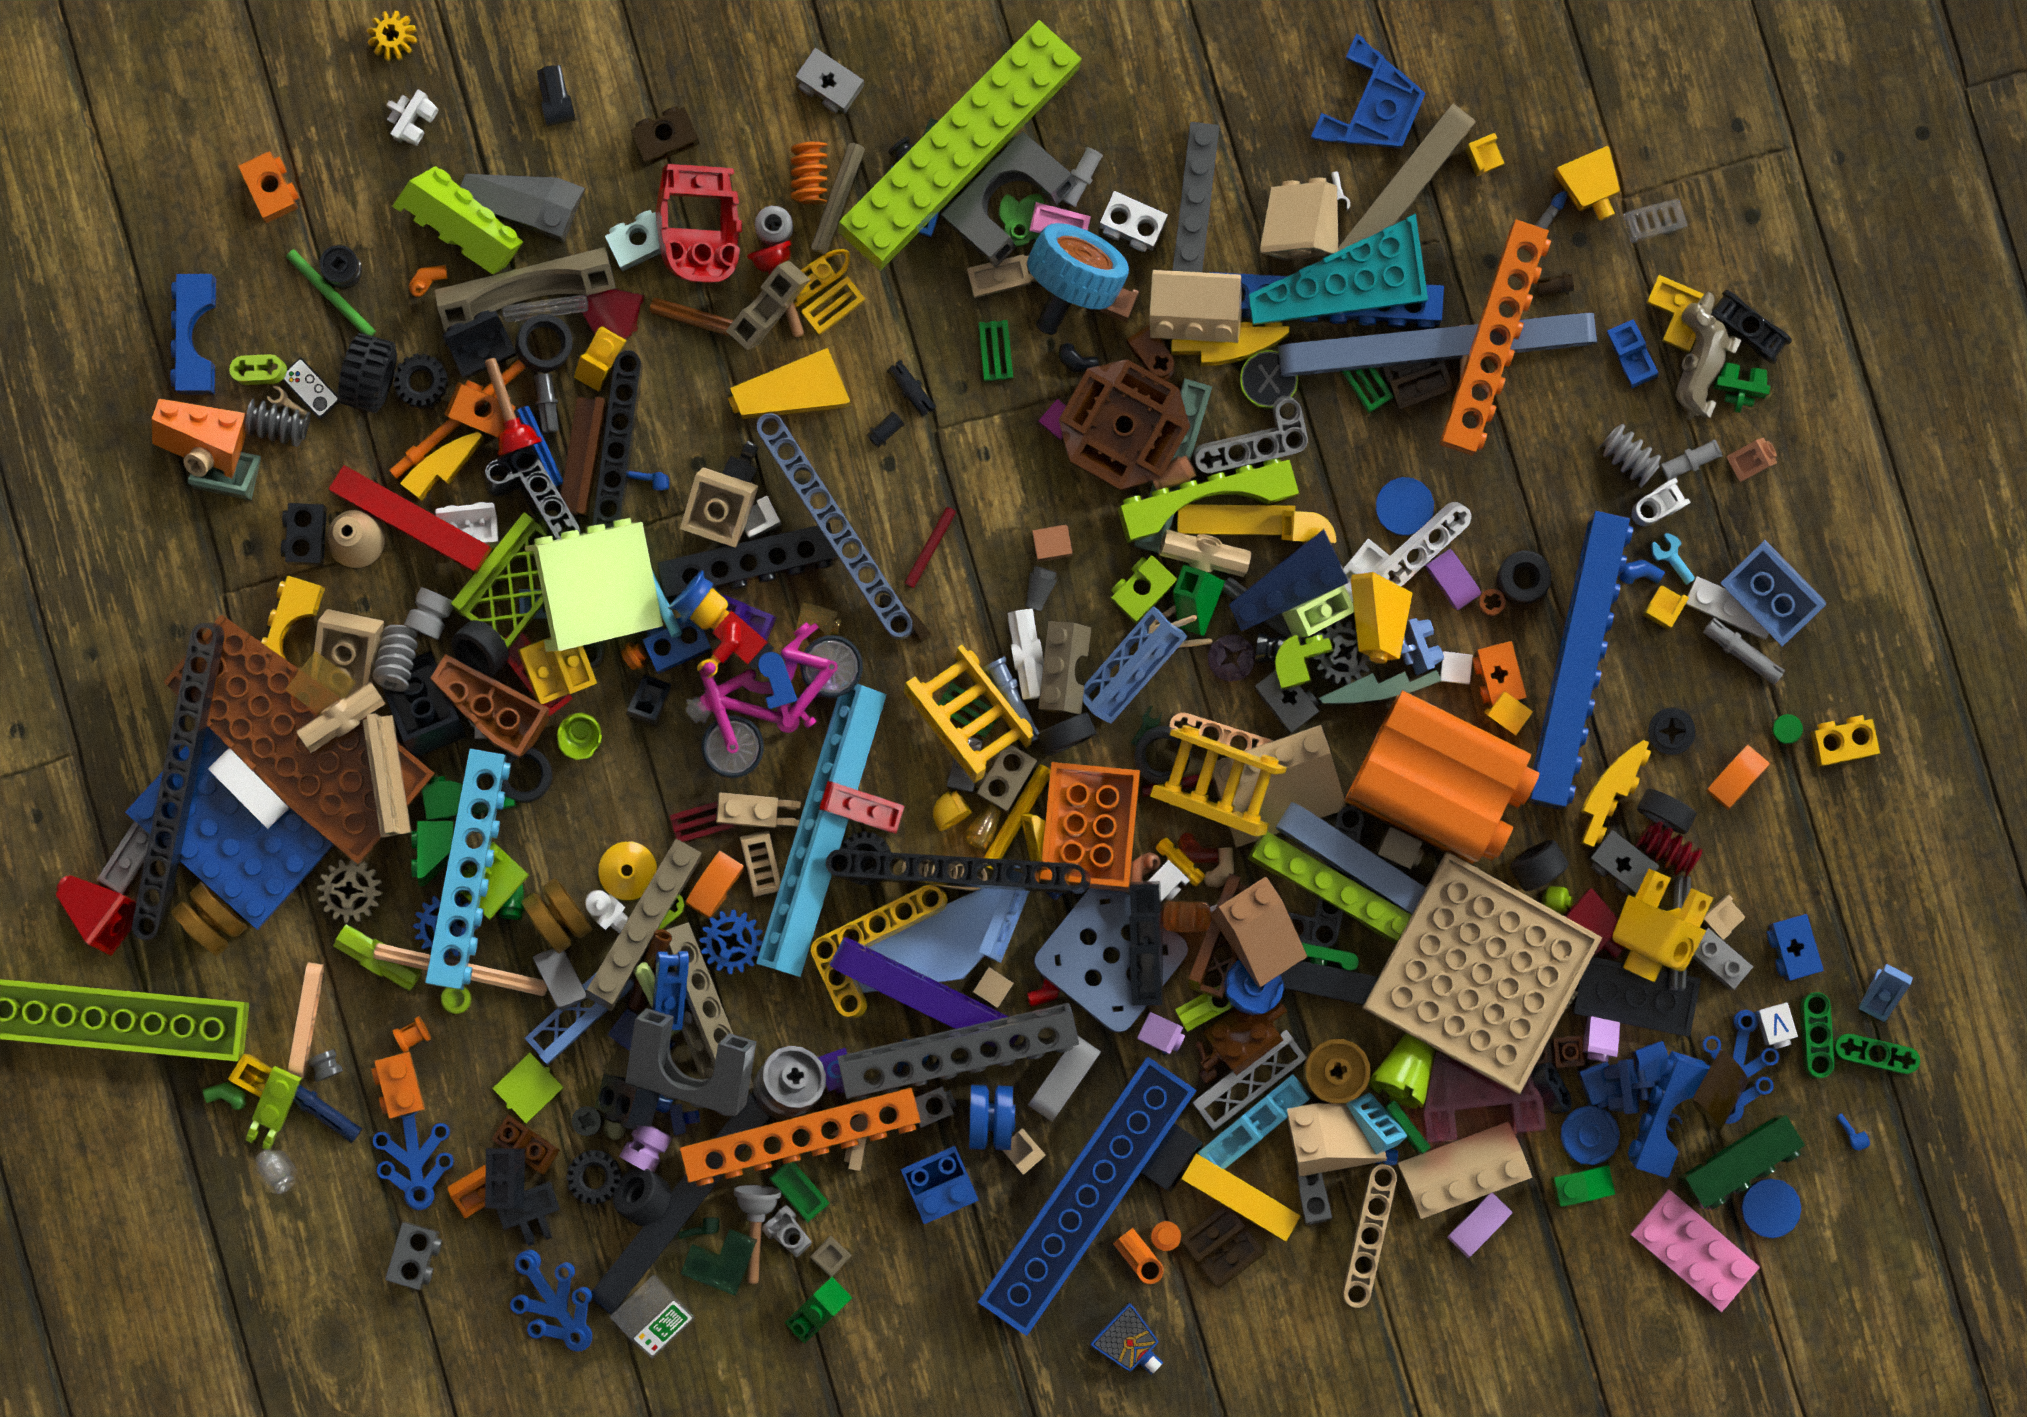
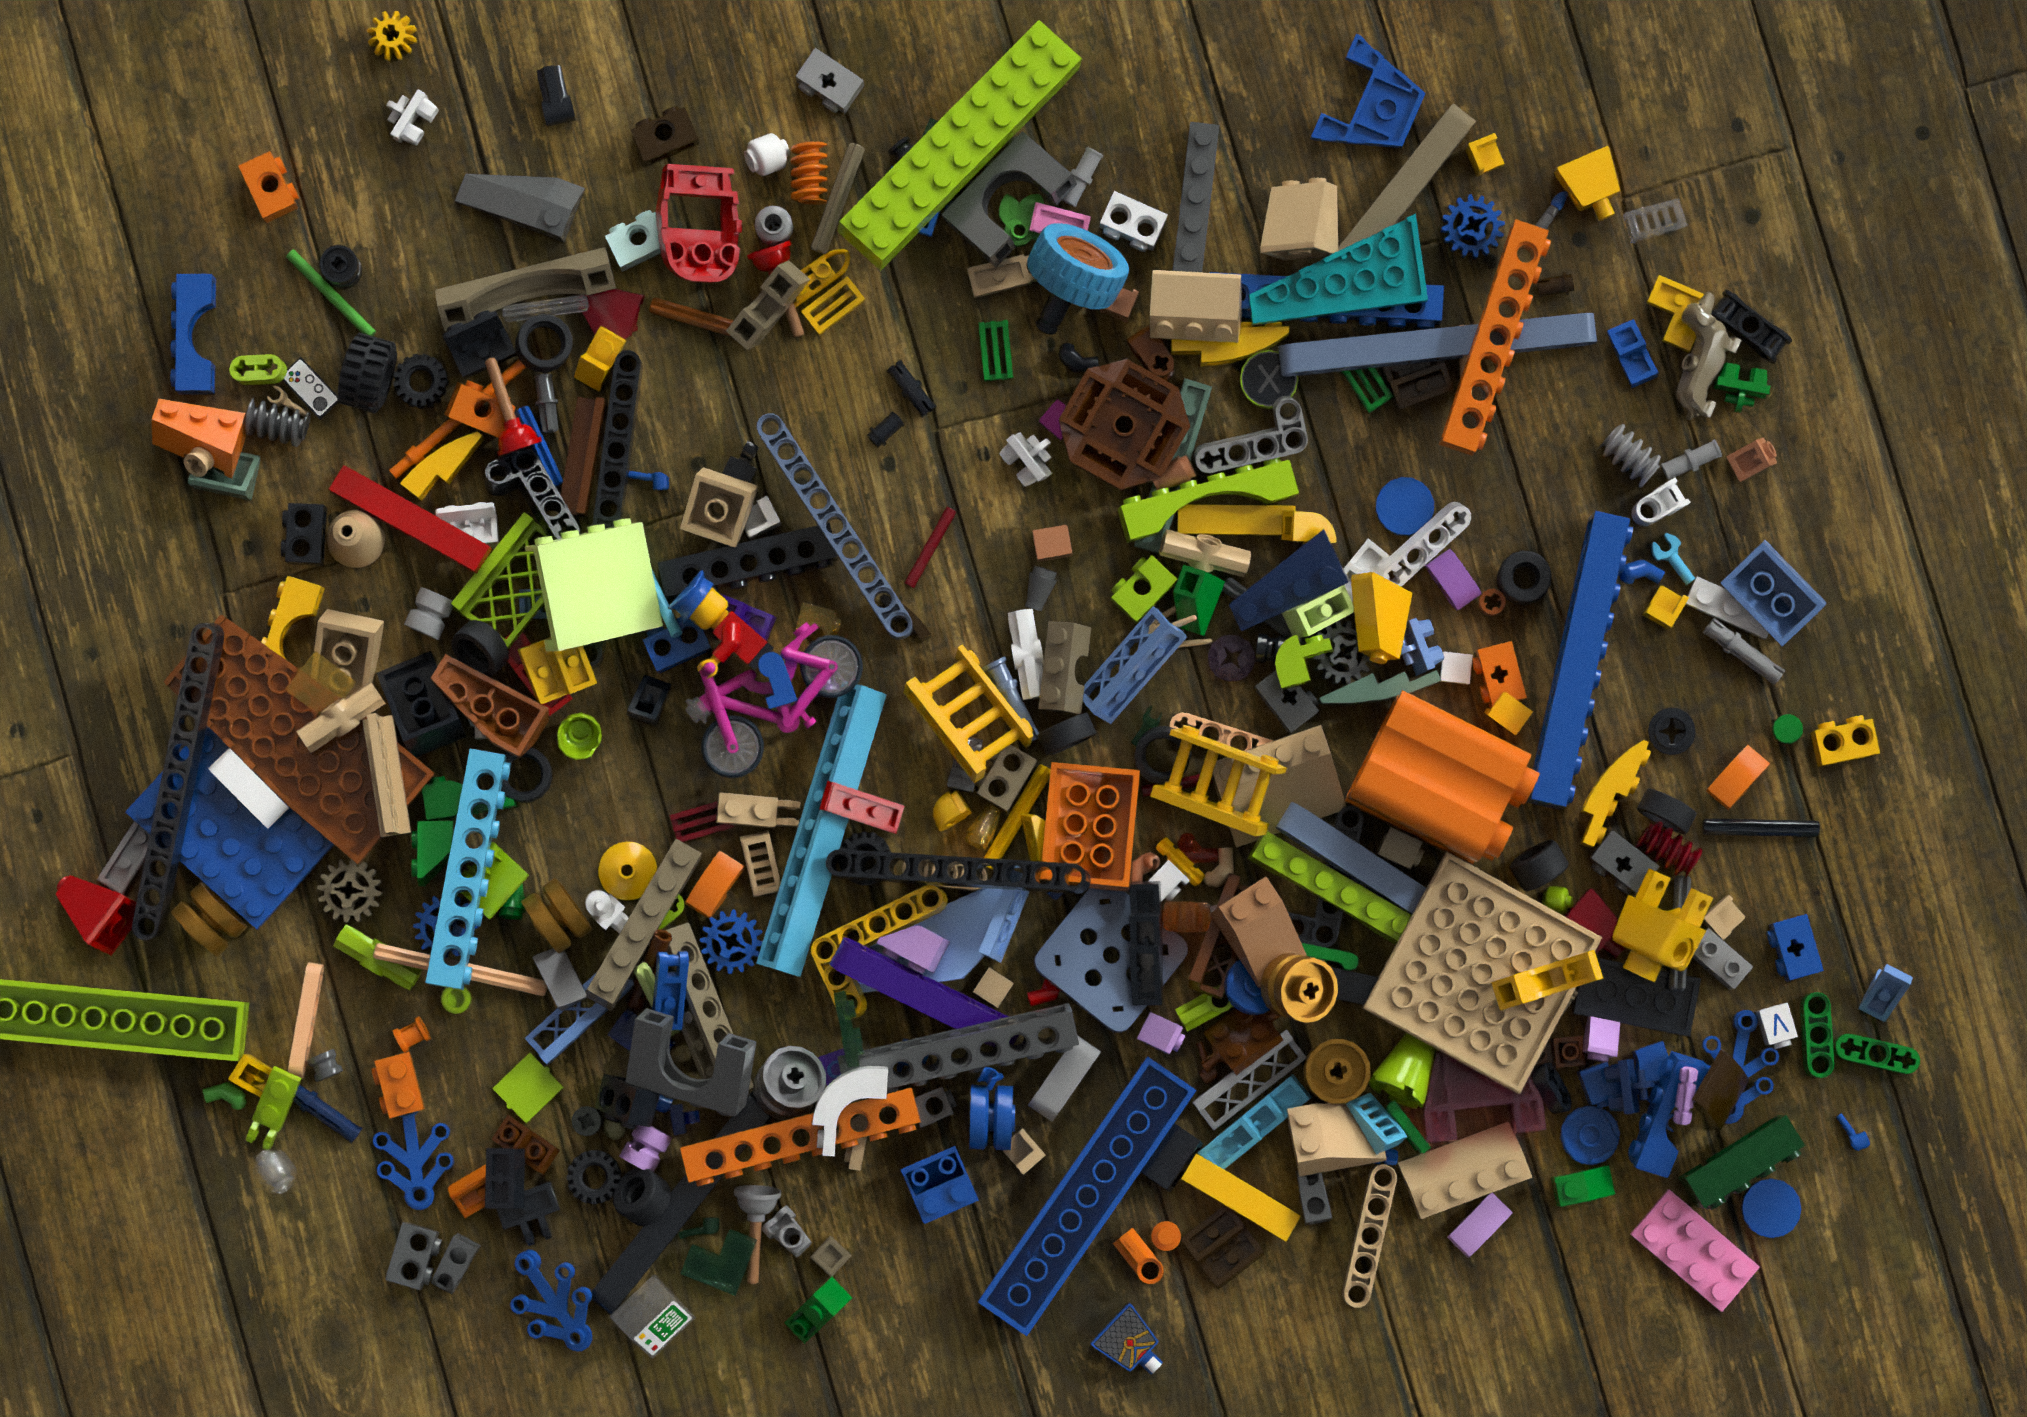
(395, 657): light grey piece -> none
(424, 277): orange arm -> none
(455, 1263): none -> dark grey leg
(459, 219): lime wedge -> none
(634, 655): orange plate -> none
(766, 154): none -> white head
(793, 388): yellow slope -> none
(799, 1190): green tile -> none
(846, 1088): none -> white arch
(851, 1036): none -> clear green plate
(917, 945): none -> lavender slope
(947, 696): green tile -> none
(990, 1076): none -> blue hand
(1020, 448): none -> white hips
(1299, 987): none -> pearl gold wheel
(1336, 181): white hand -> none
(1466, 215): none -> blue gear
(1547, 980): none -> yellow arch
(1684, 1095): none -> lavender axle
(1756, 827): none -> black axle

